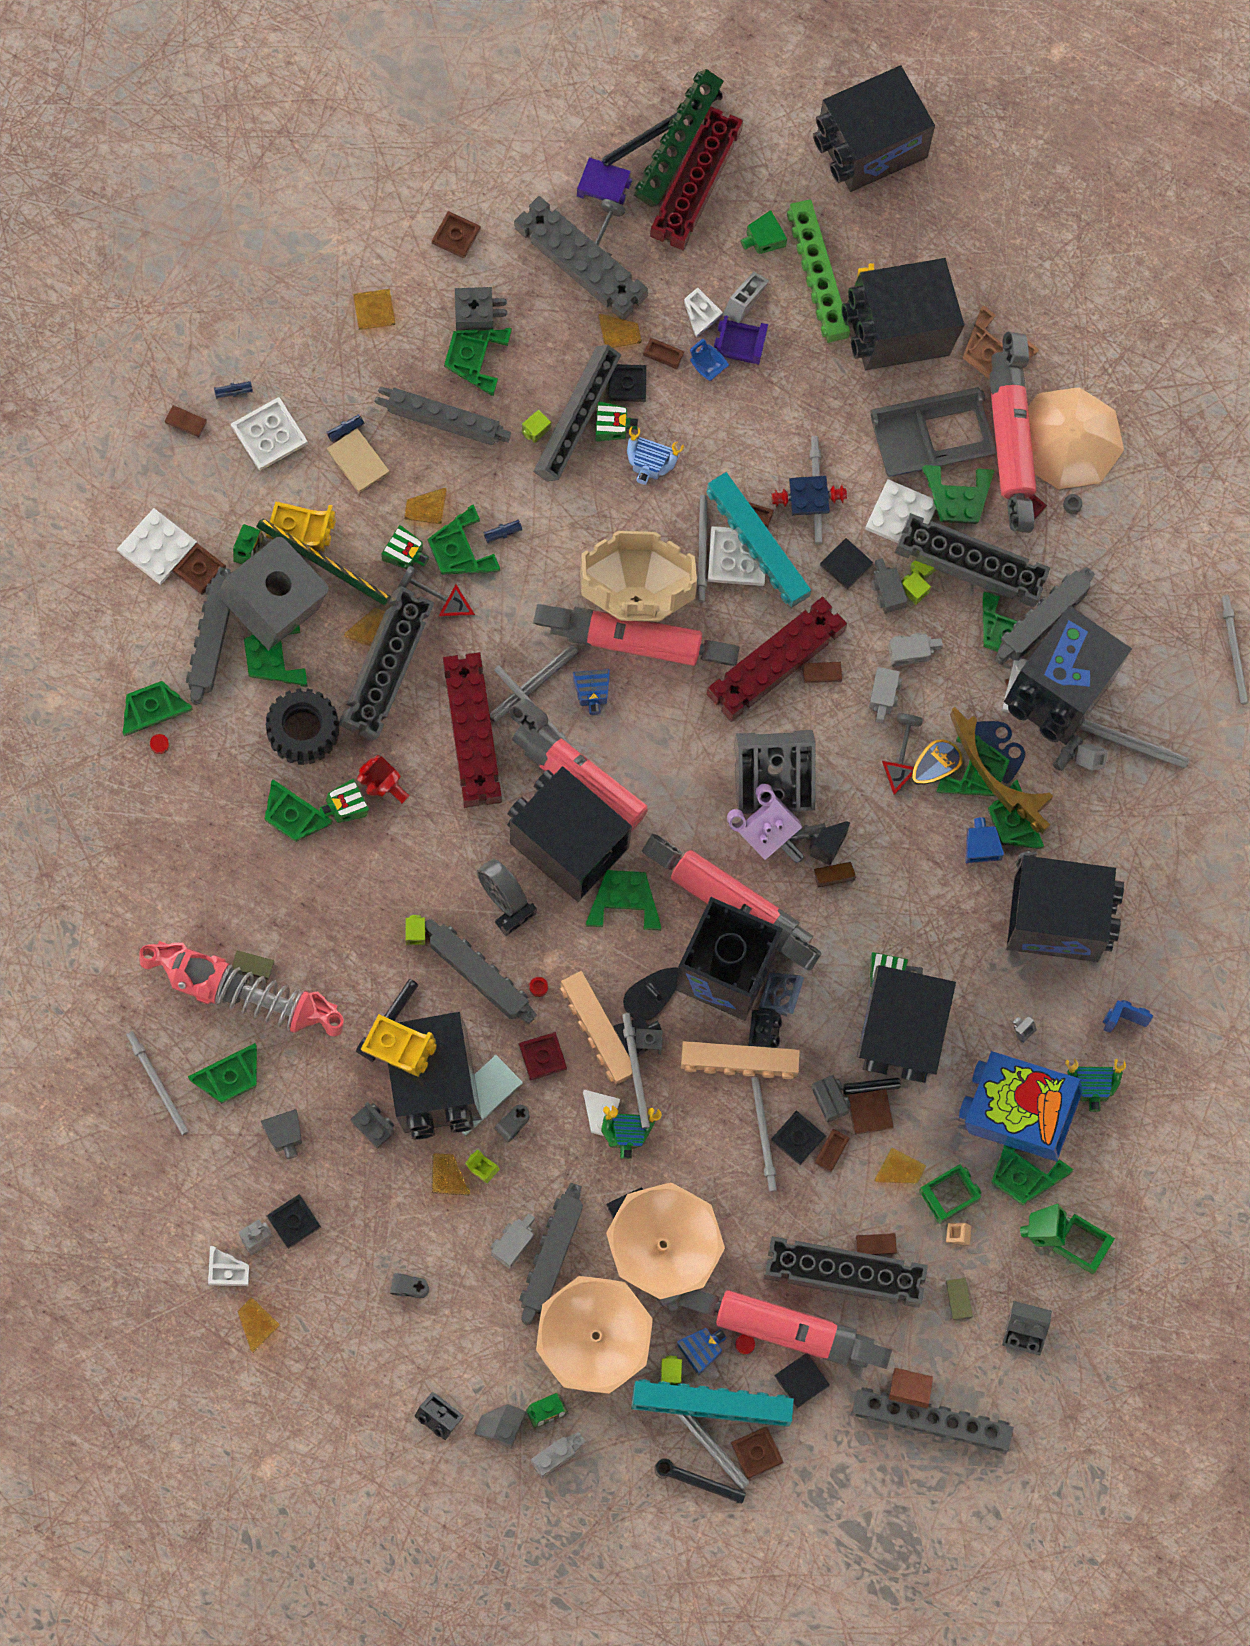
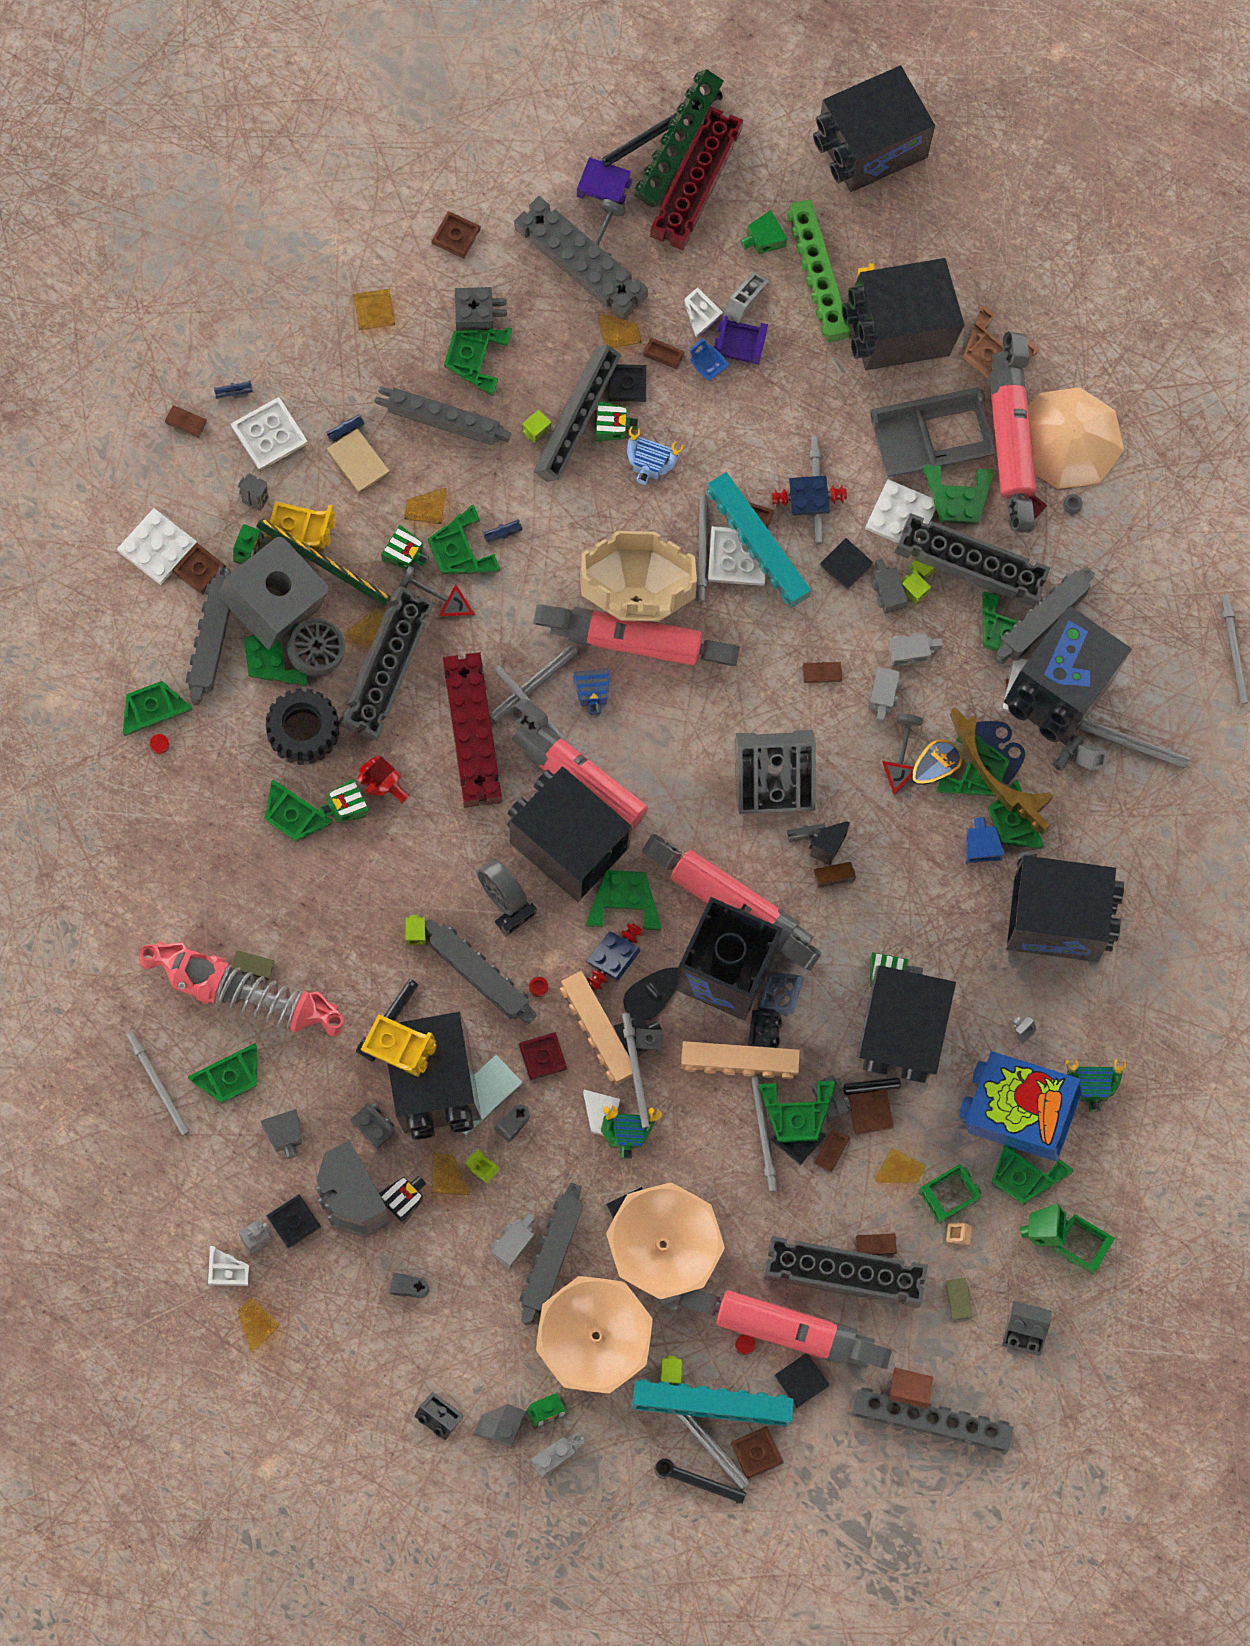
(253, 491): none -> dark grey brick
(314, 668): none -> dark grey piece
(349, 1193): none -> dark grey piece
(403, 1197): none -> torso
(614, 956): none -> dark blue plate
(701, 1348): torso -> none
(769, 826): lavender piece -> none
(776, 659): dark red brick -> none
(798, 1120): none -> green wing
(1127, 1011): blue bracket -> none

